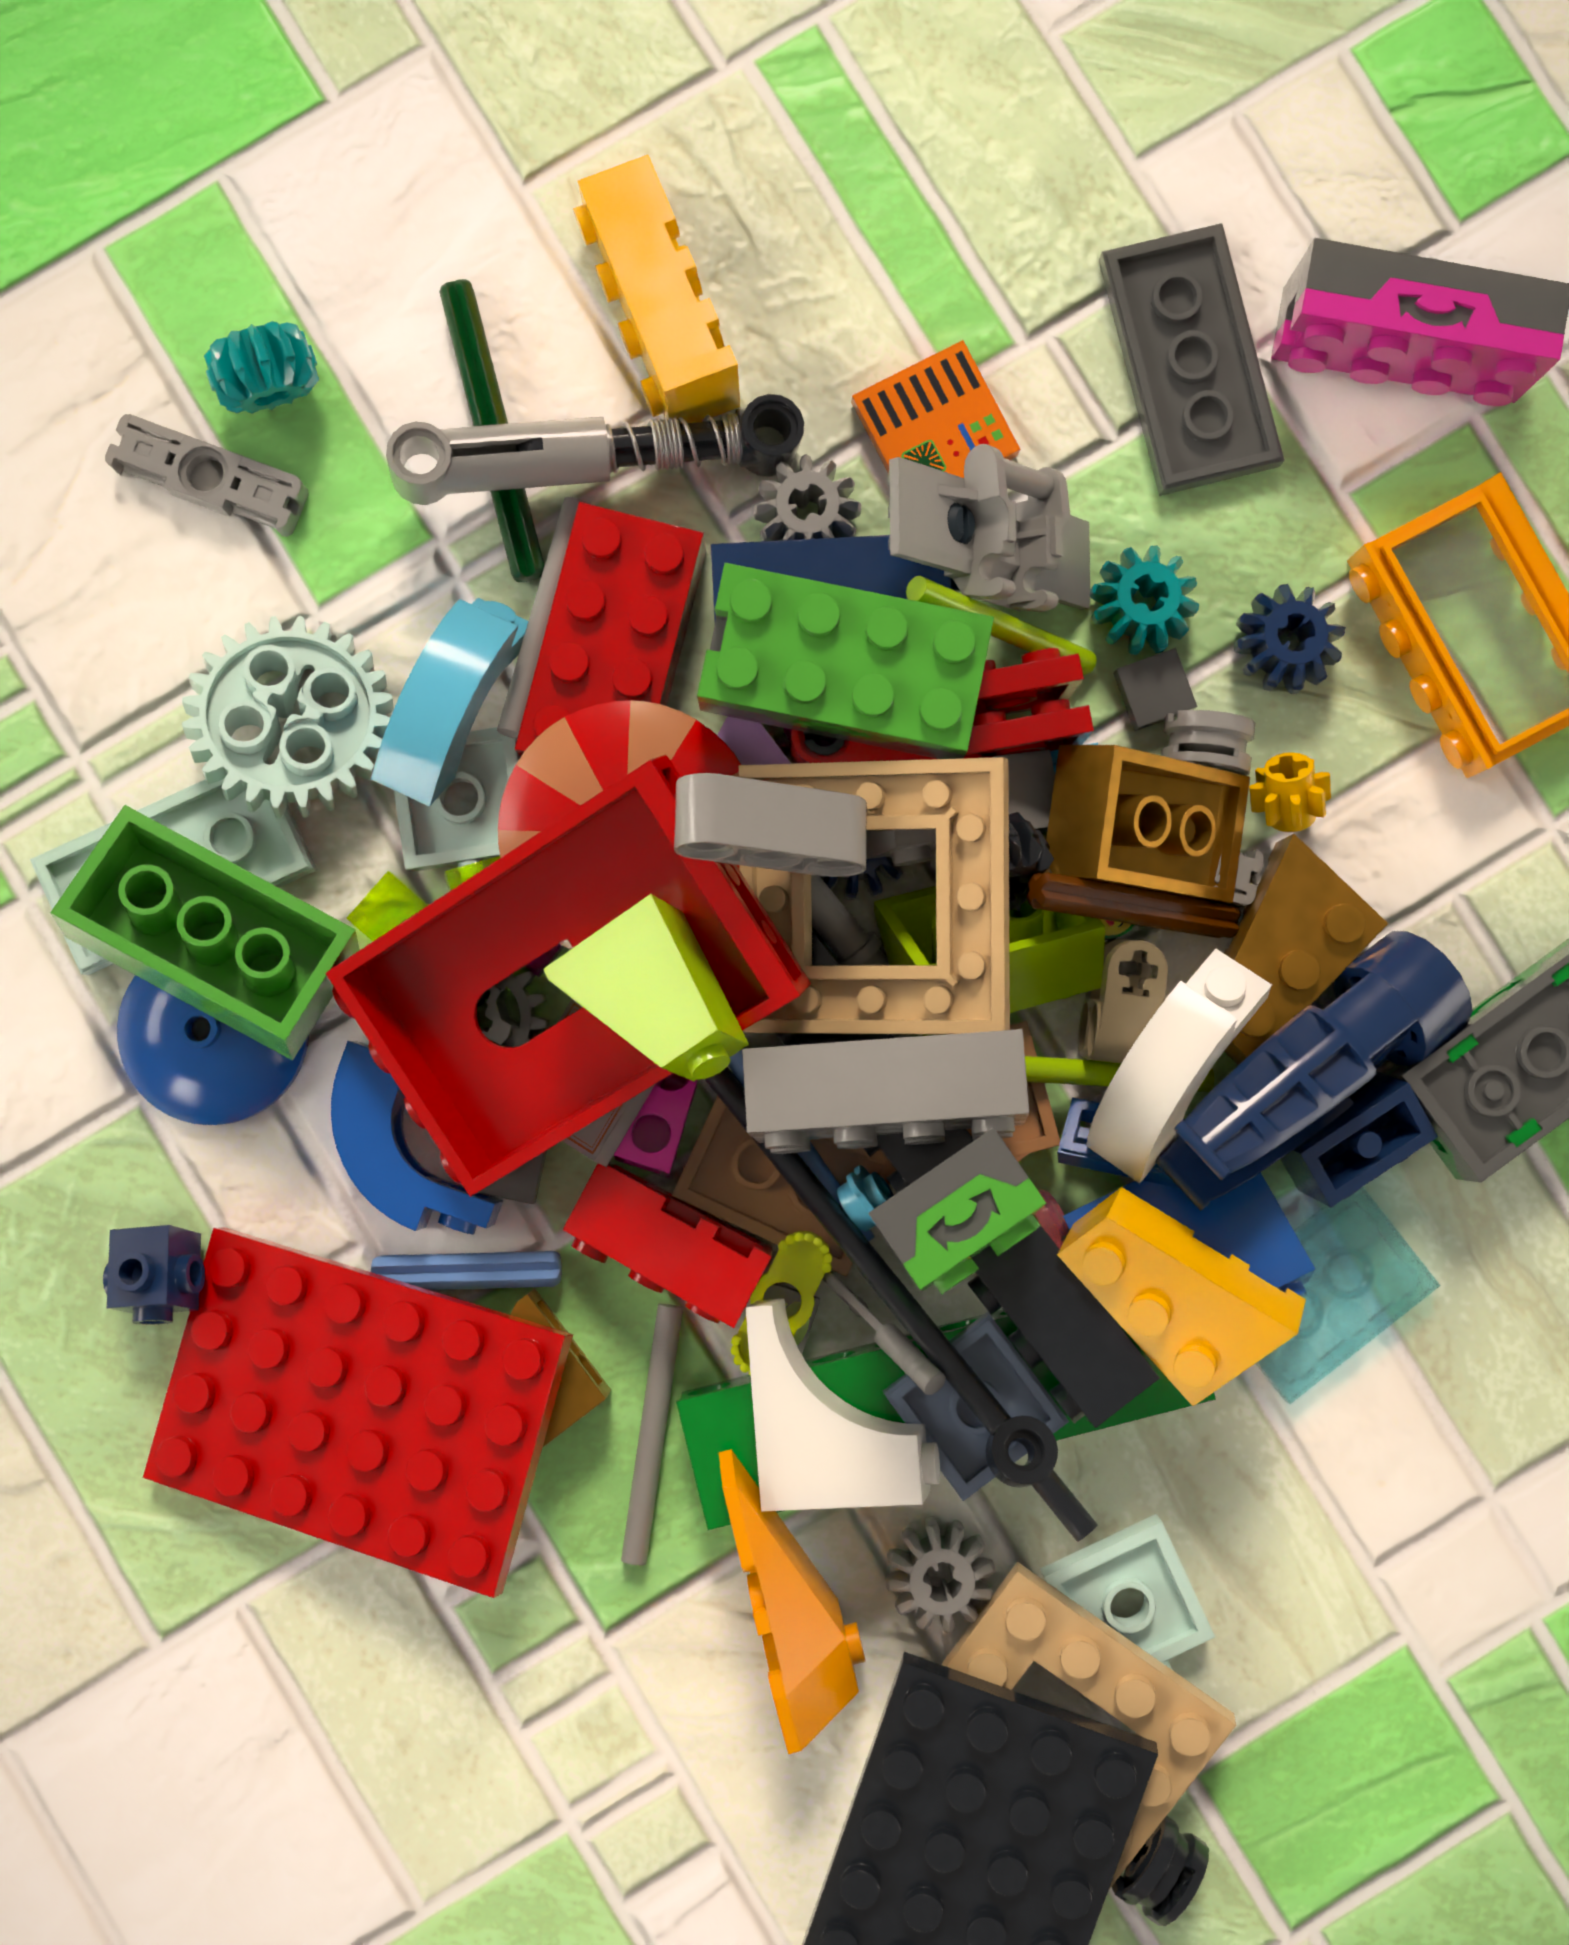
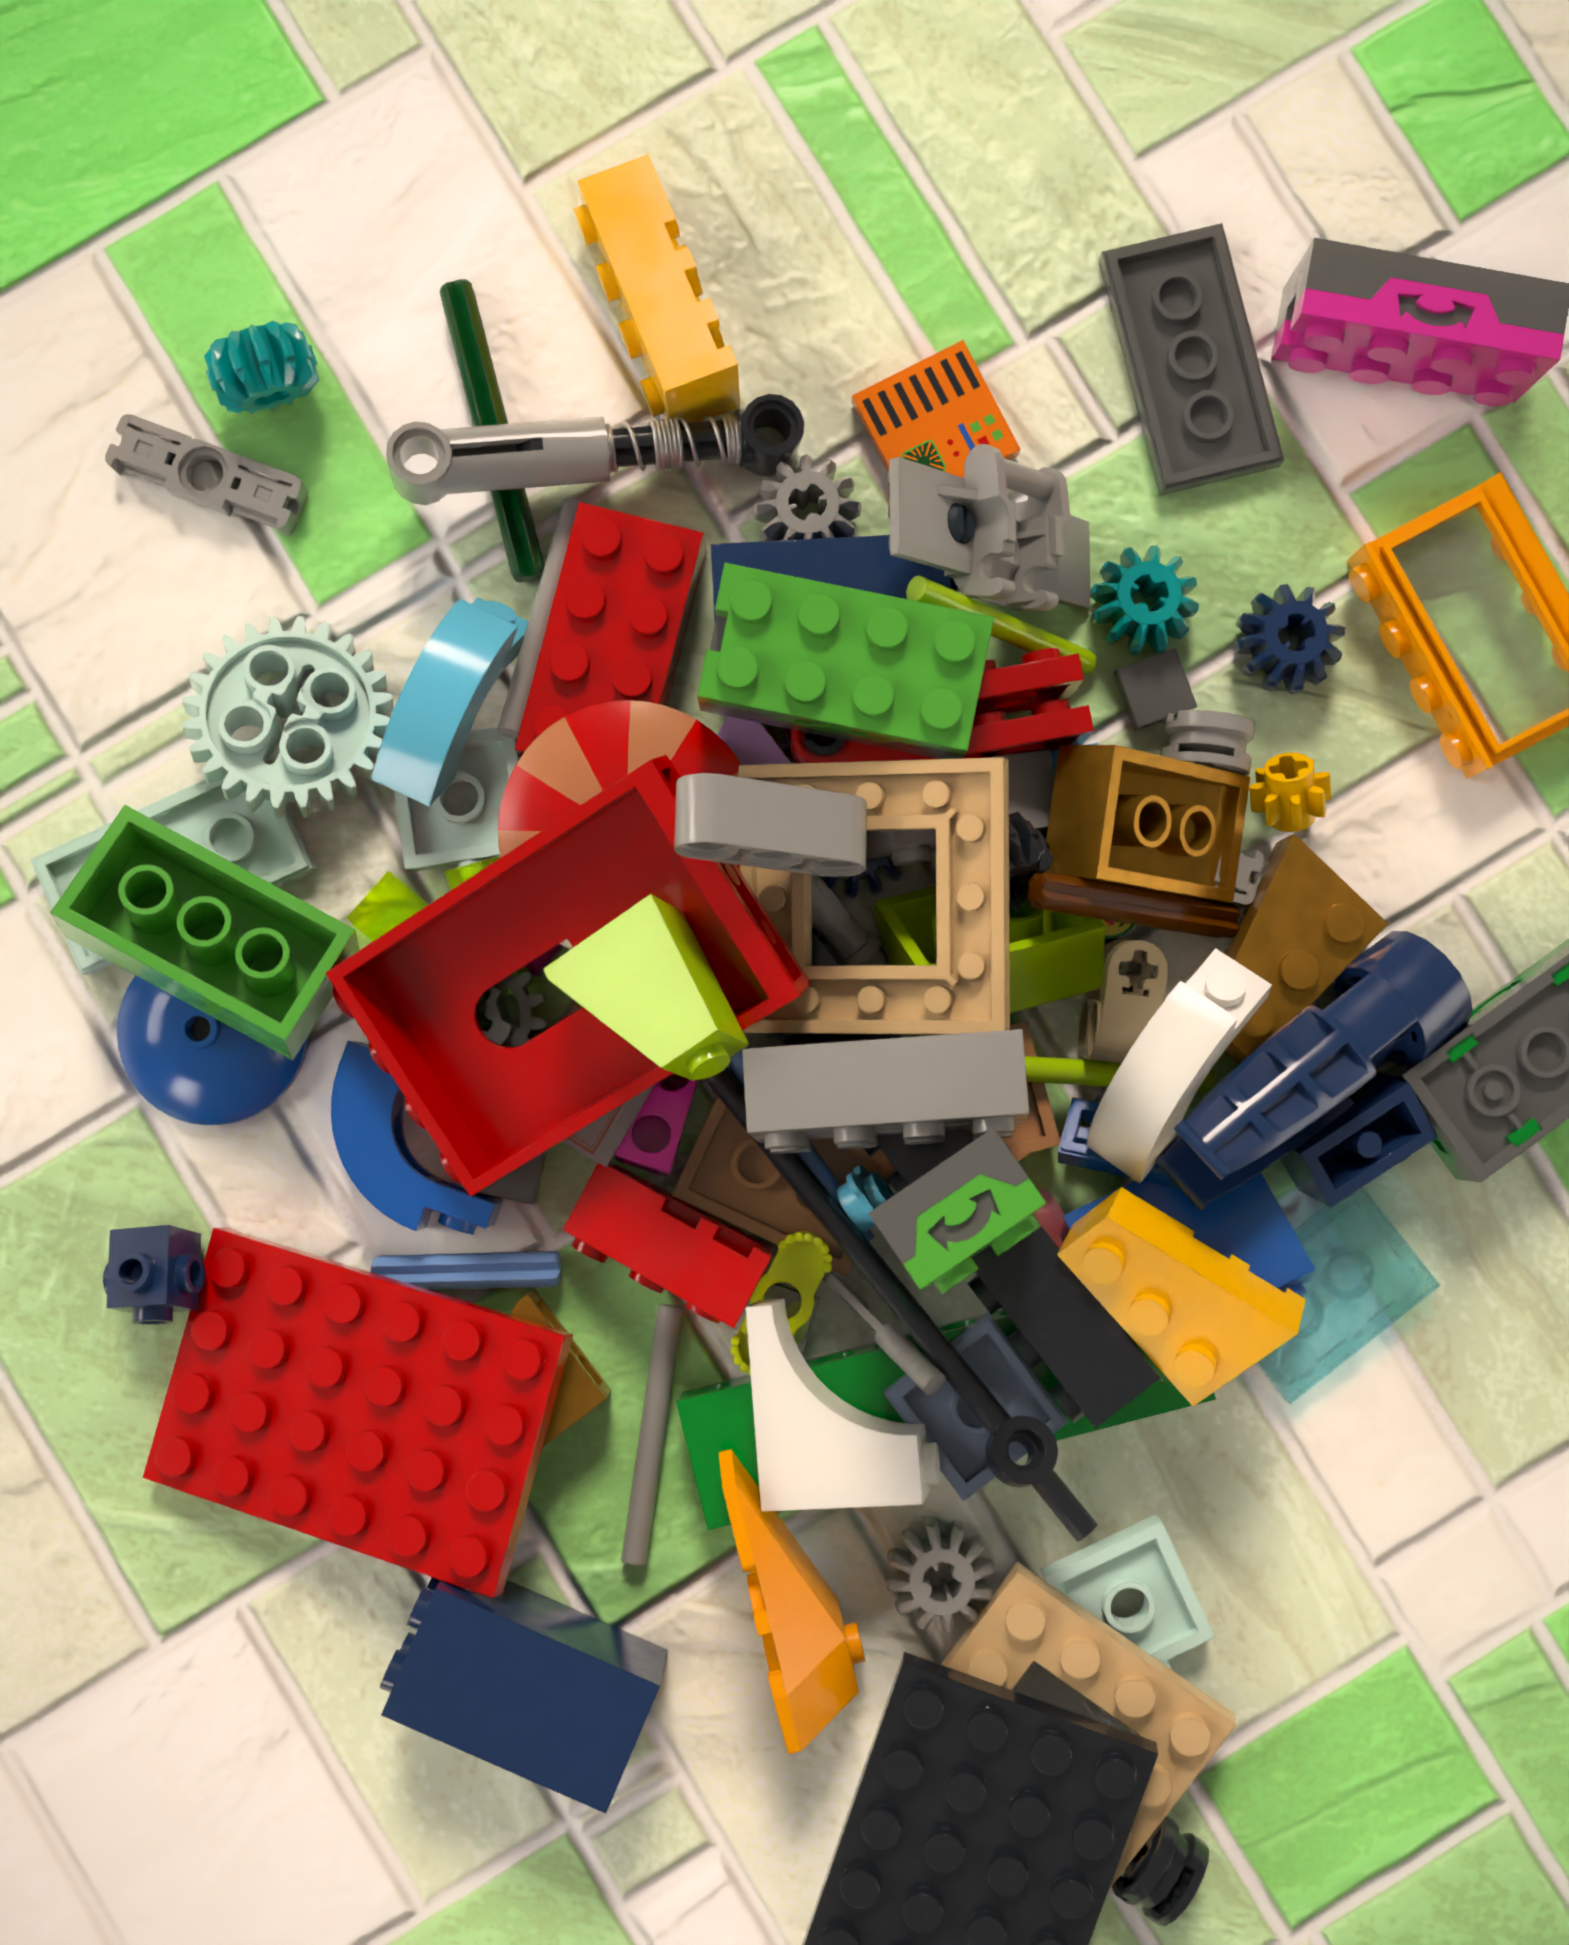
(525, 1686): none -> dark blue brick

